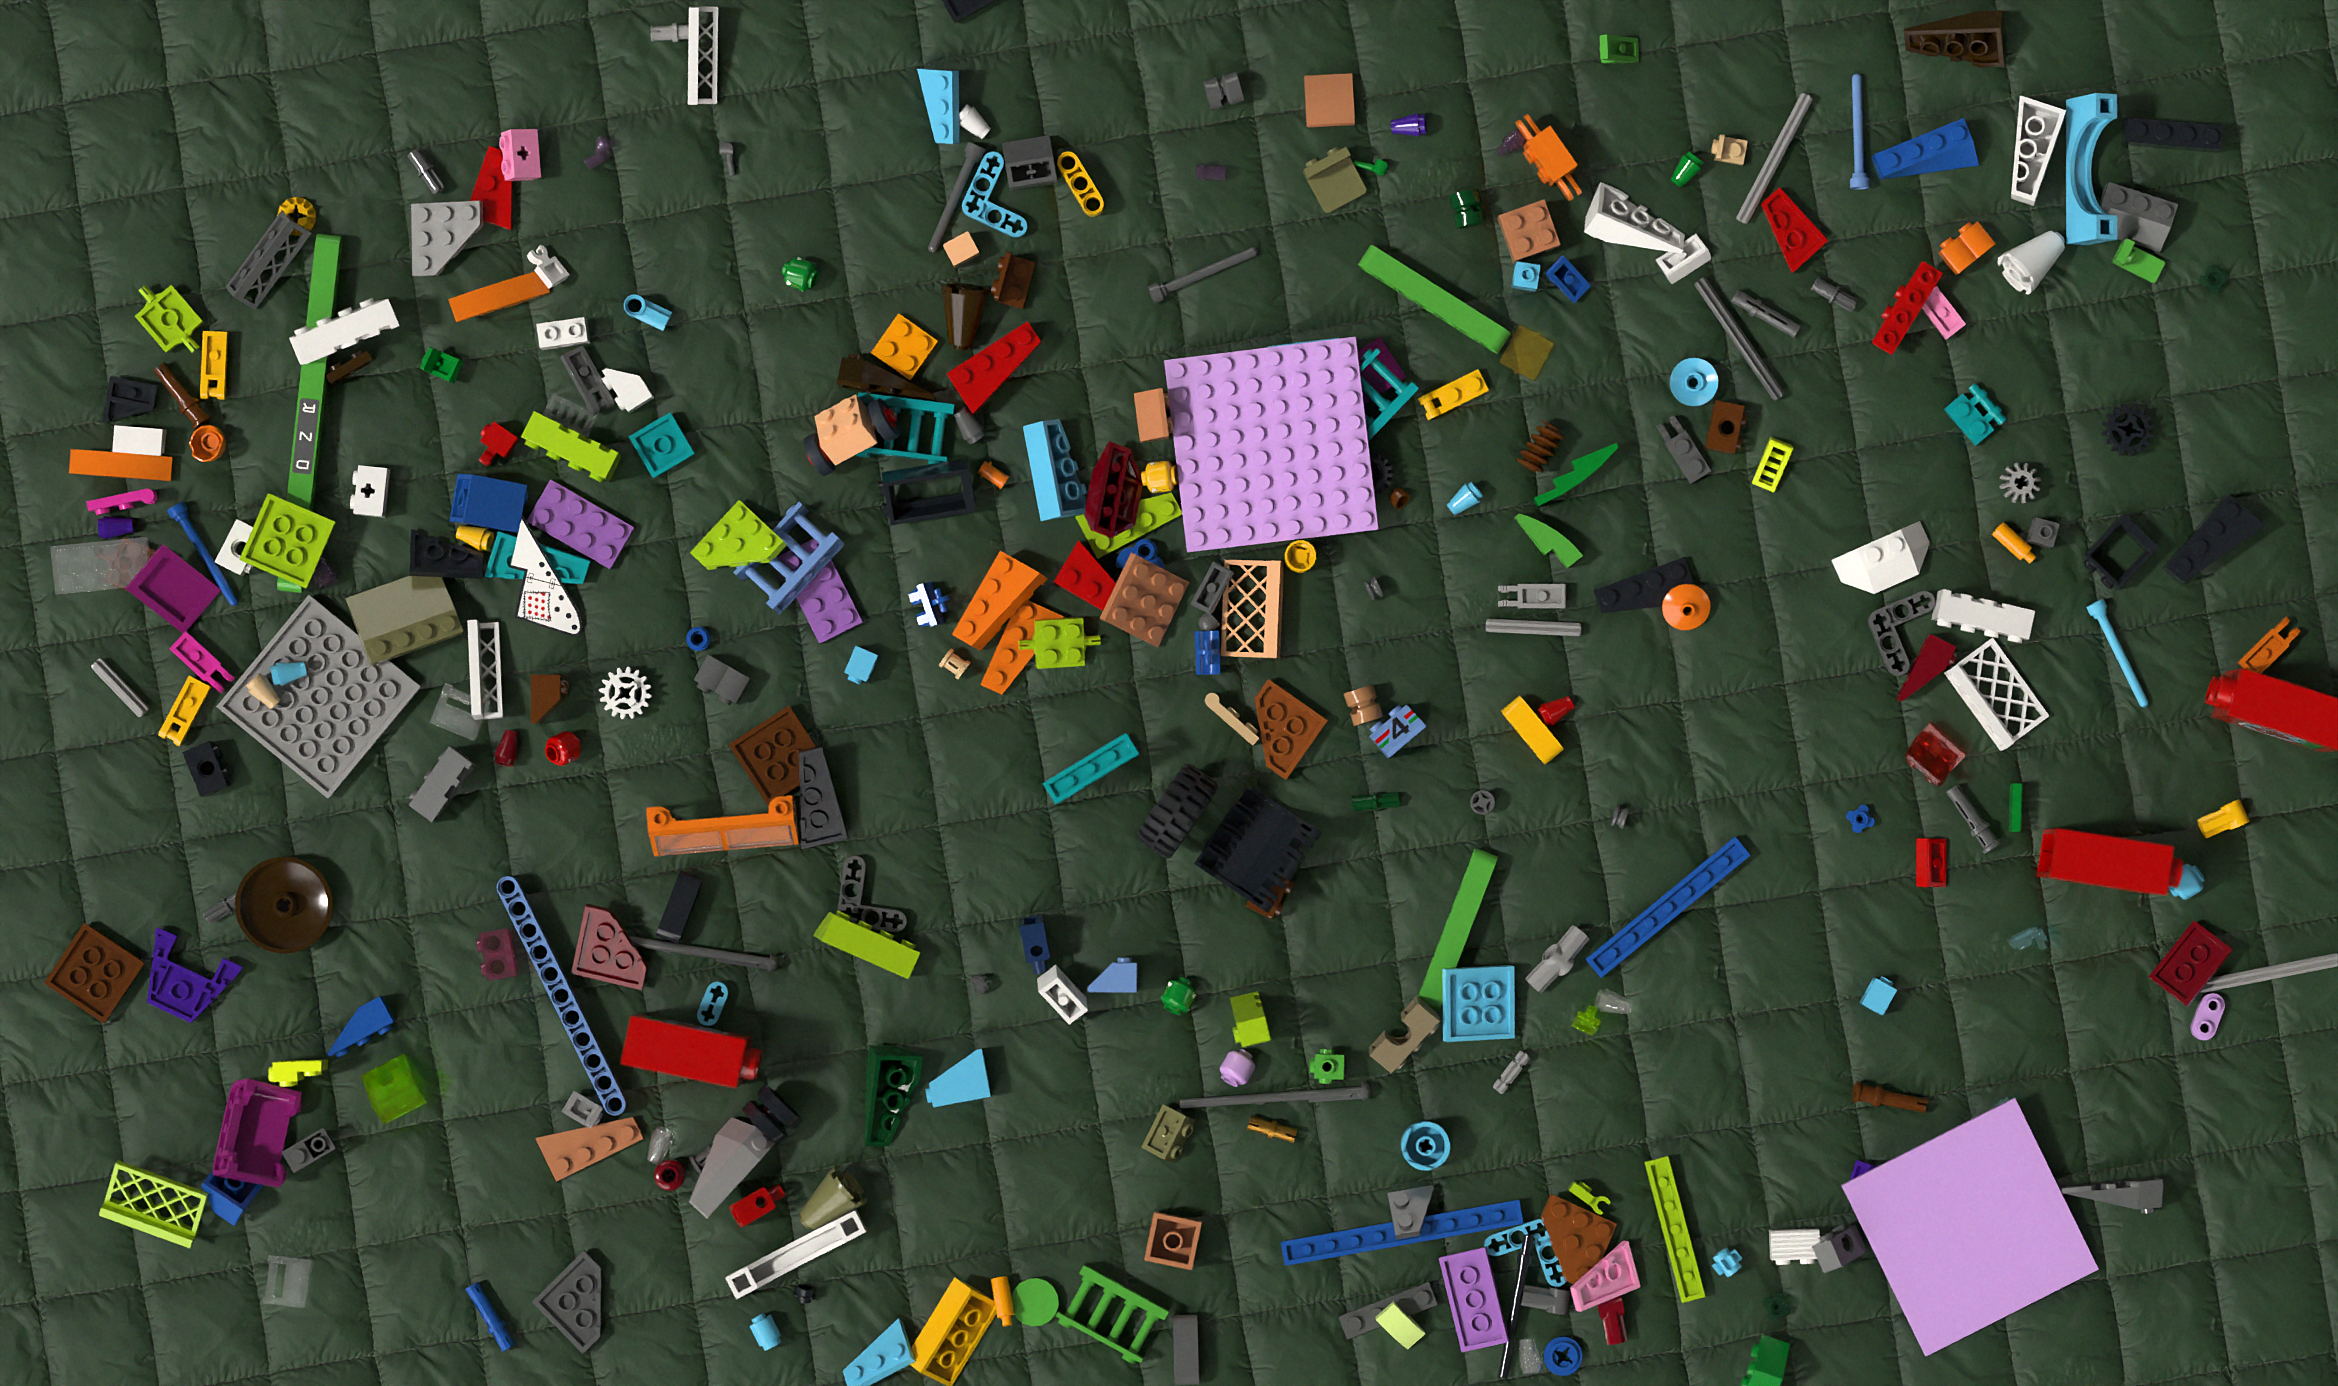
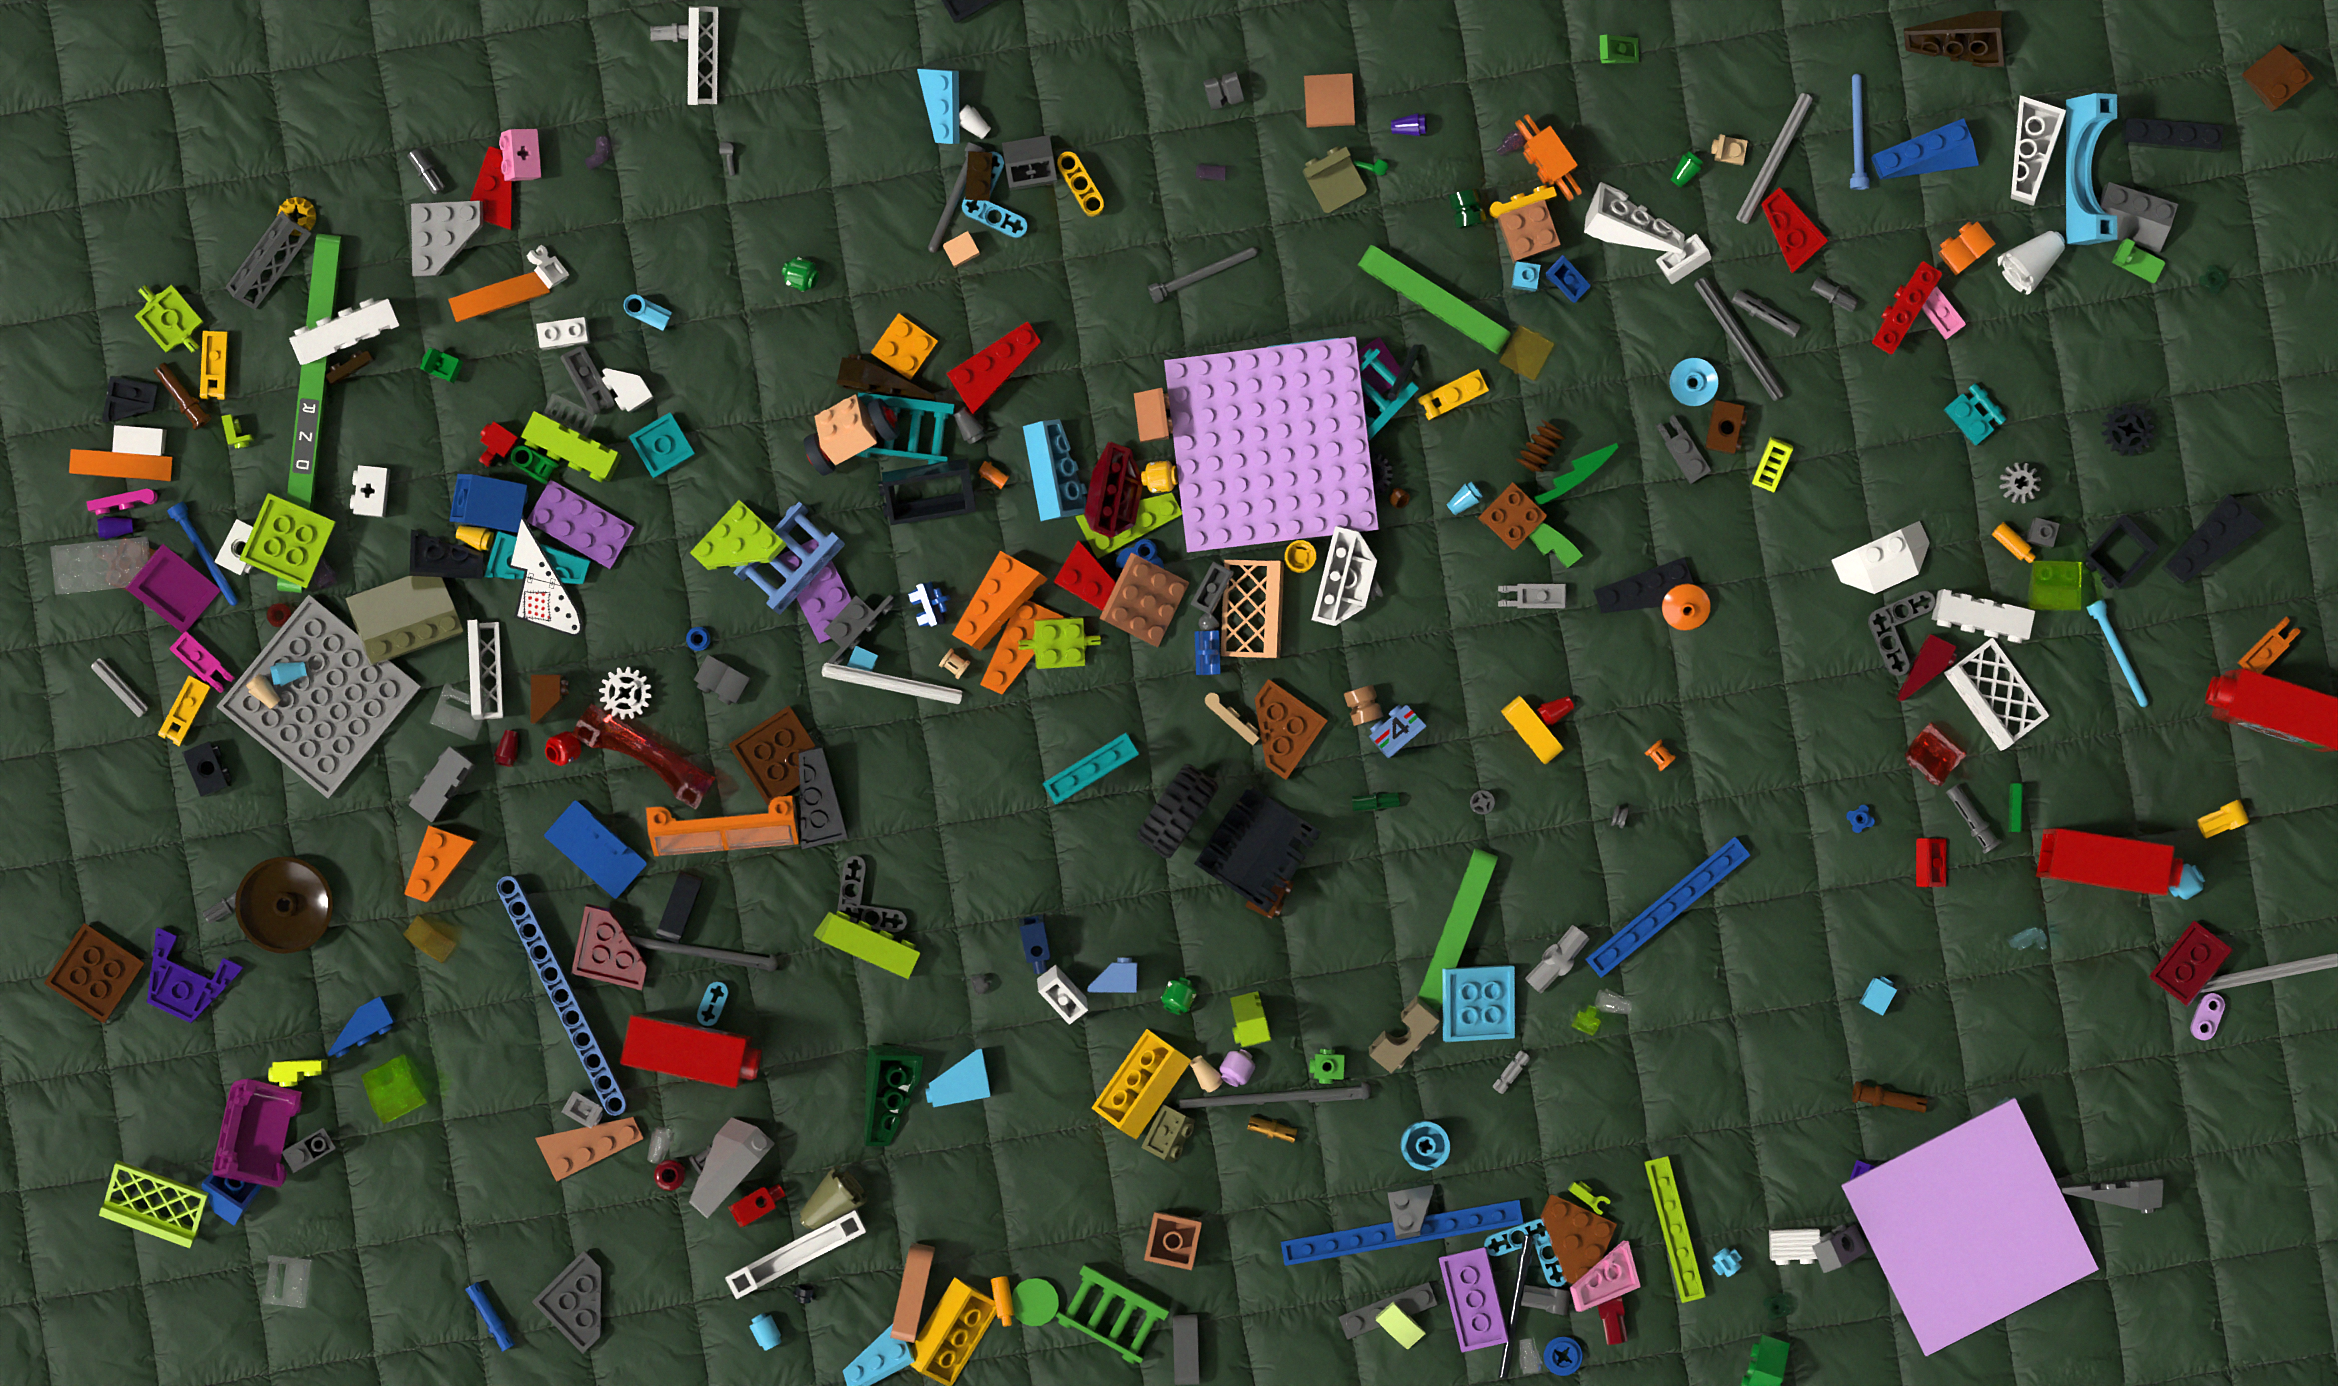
(207, 443): orange hair -> none
(232, 428): none -> lime bracket
(272, 611): none -> clear red plate
(429, 939): none -> clear yellow slope
(436, 861): none -> orange wedge
(504, 953): clear pink brick -> none
(535, 464): none -> green piece
(595, 849): none -> blue bracket
(604, 731): none -> clear red arch
(768, 1118): black wheel -> none
(852, 623): none -> dark grey bracket
(891, 683): none -> white axle
(912, 1292): none -> nougat beam
(963, 312): dark brown cone -> none
(978, 176): none -> dark brown plate
(1013, 280): reddish brown bracket -> none
(1141, 1084): none -> yellow slope
(1206, 1075): none -> tan cone
(1345, 578): none -> white wedge
(1404, 372): none -> black bar
(1512, 516): none -> dark orange bracket
(1521, 200): none -> yellow plate
(1533, 627): light grey axle -> none
(1657, 751): none -> orange bush
(2055, 586): none -> clear neon green slope
(2277, 77): none -> reddish brown slope

